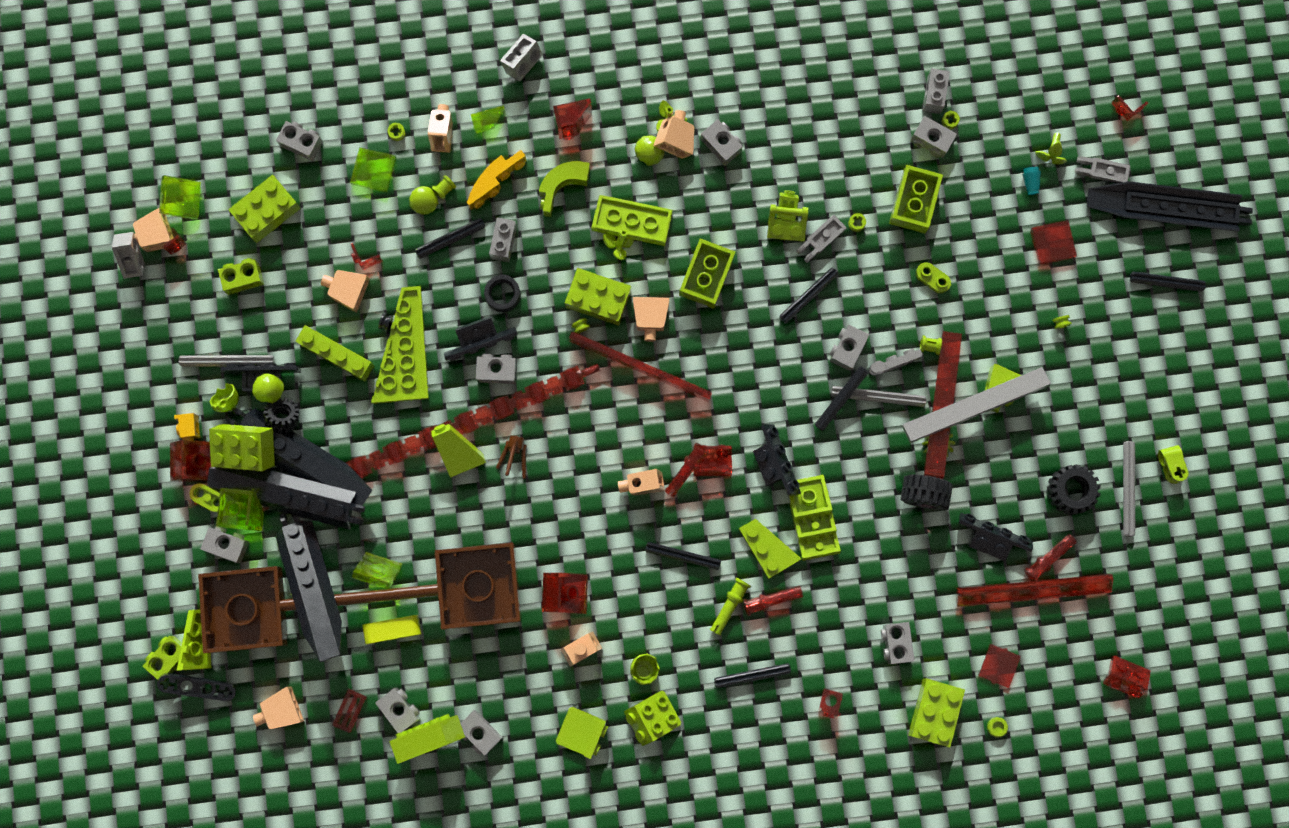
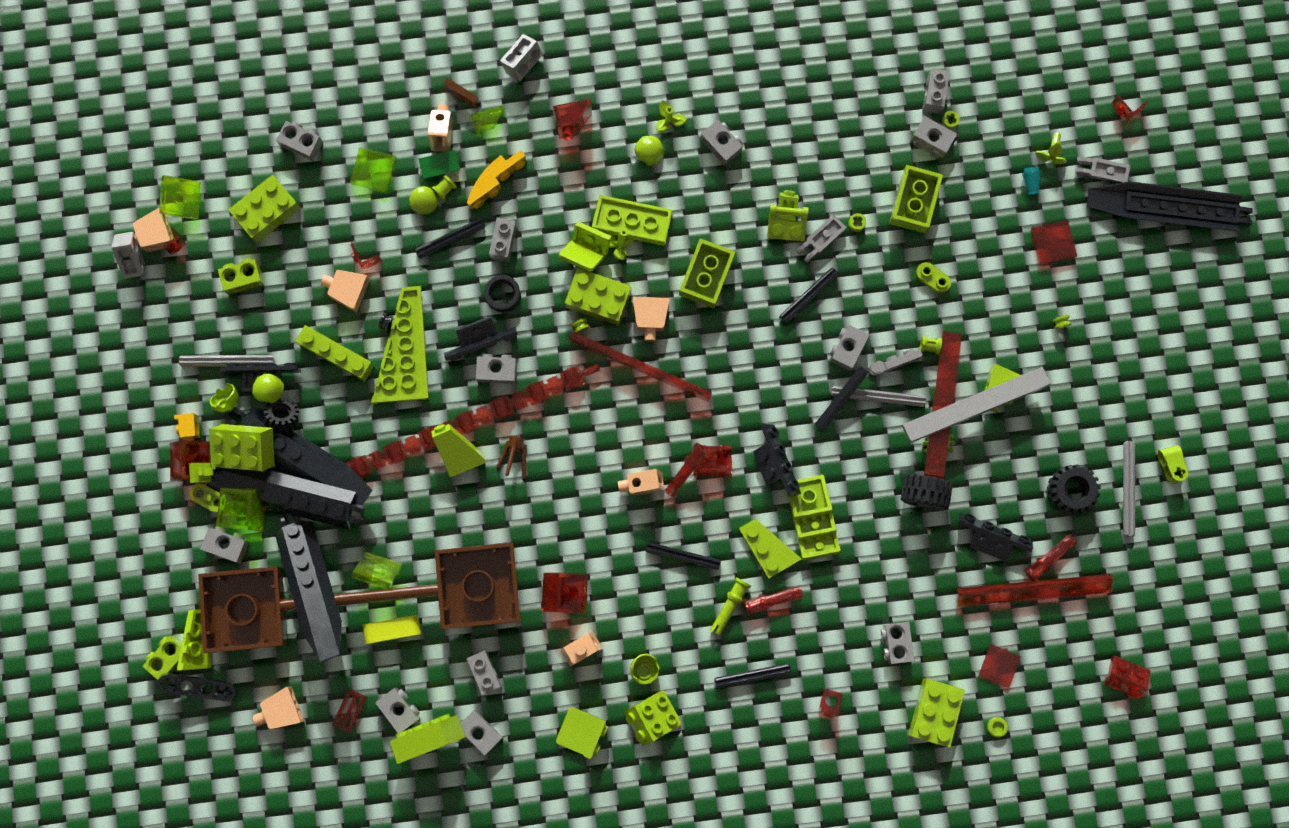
(200, 472): none -> lime tile
(400, 135): lime bush -> none
(439, 164): none -> green hinge
(461, 93): none -> reddish brown tile
(484, 672): none -> light grey brick
(560, 176): lime arch -> none
(586, 247): none -> lime bracket
(676, 136): light nougat torso -> none
(1167, 281): black axle -> none

